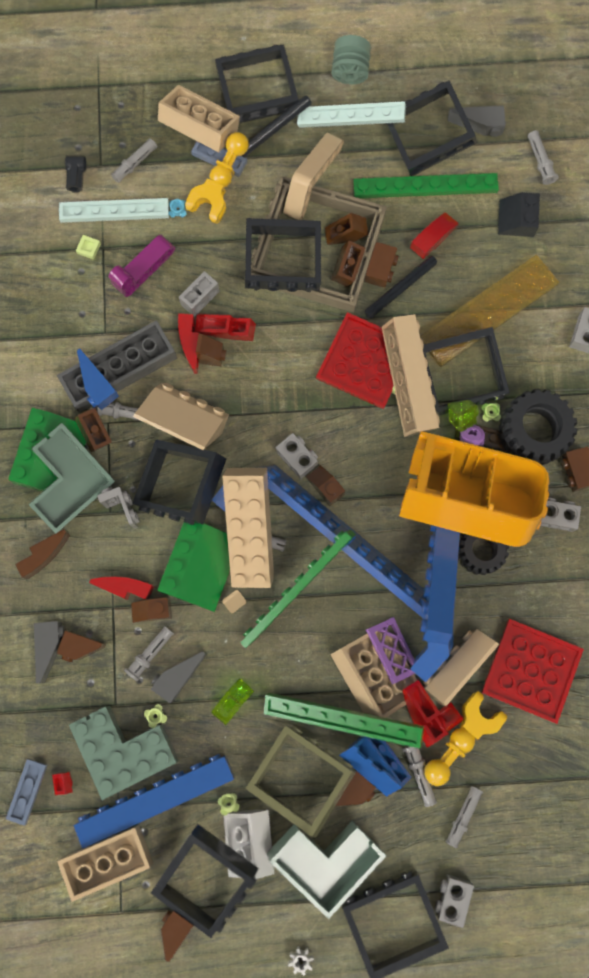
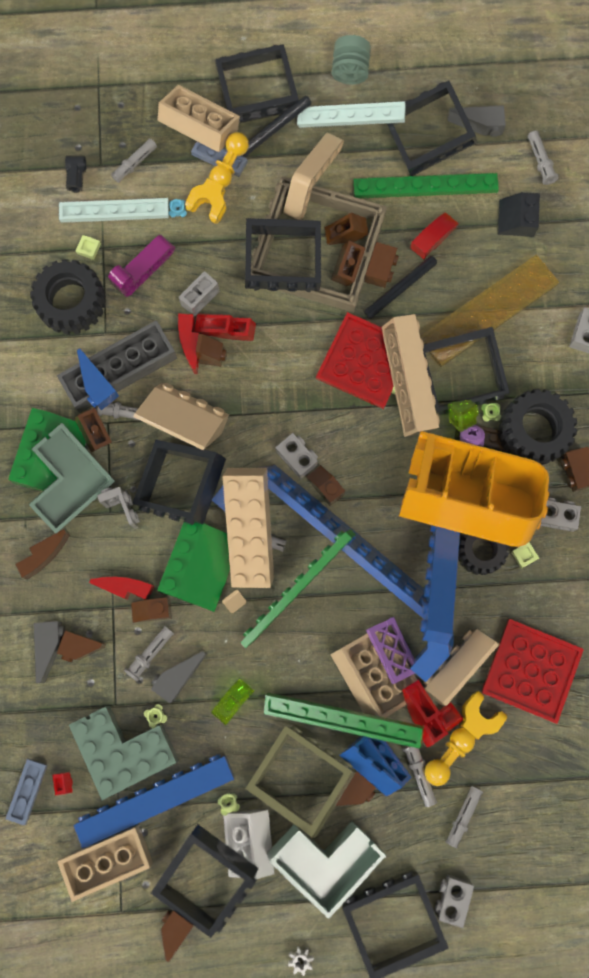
(57, 277): none -> black tyre
(525, 555): none -> yellowish green plate

